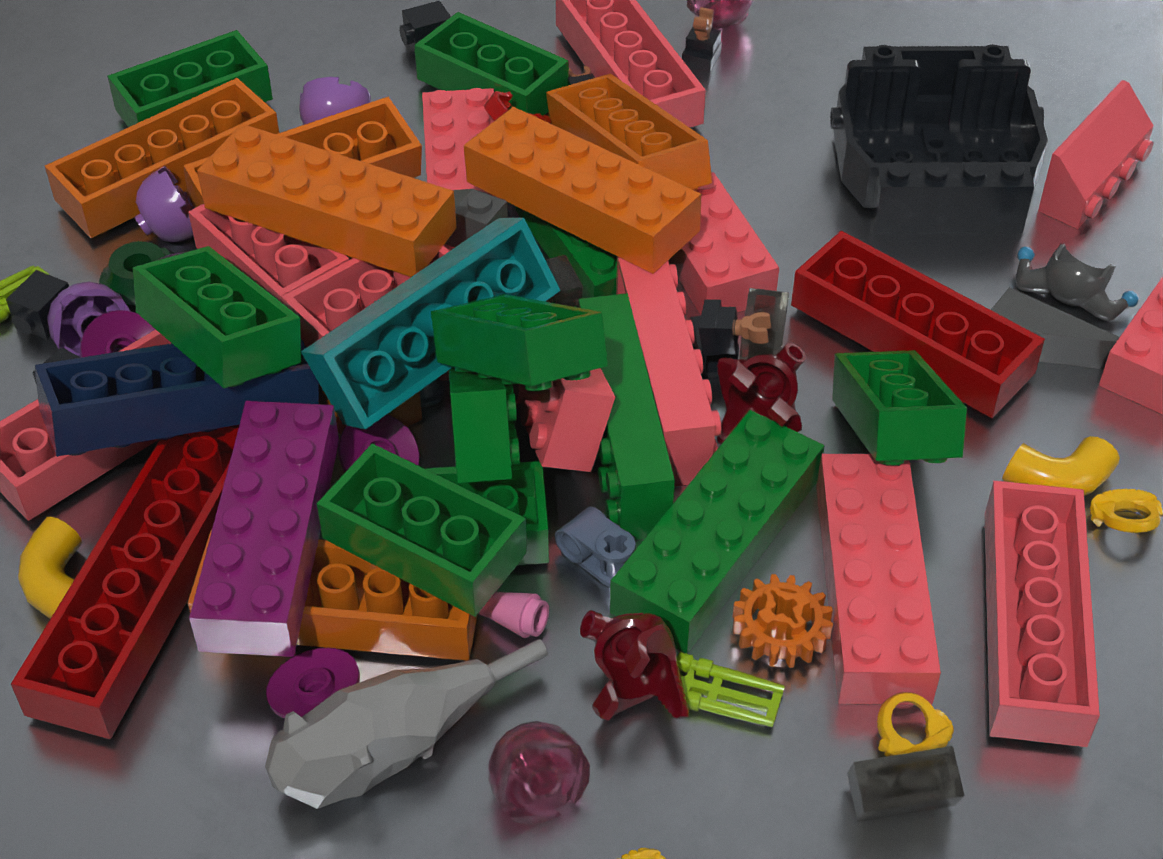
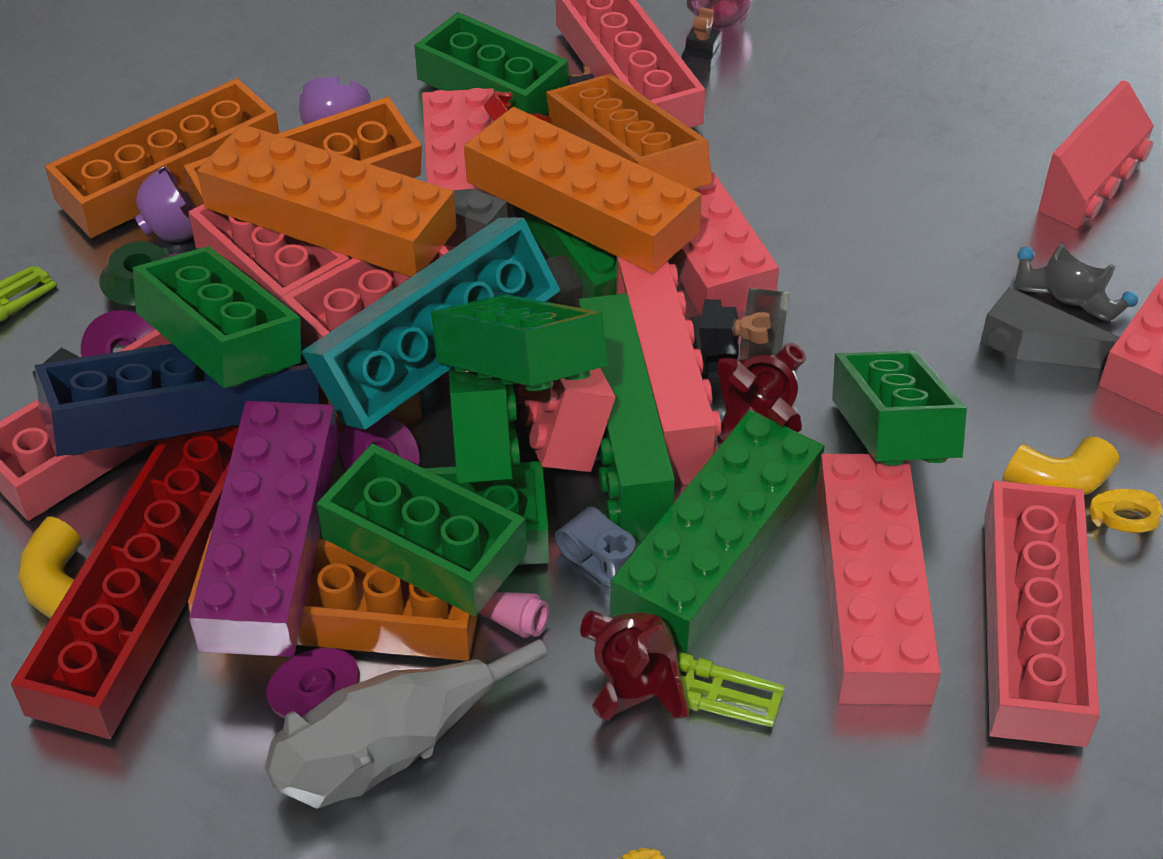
(32, 302): black brick -> none
(76, 309): medium lavender cylinder -> none
(186, 74): green brick -> none
(421, 21): black brick -> none
(537, 771): clear pink cylinder -> none
(782, 620): orange gear -> none
(900, 309): red brick -> none
(905, 783): clear smoke brick -> none
(937, 729): yellow piece -> none
(940, 138): black piece -> none

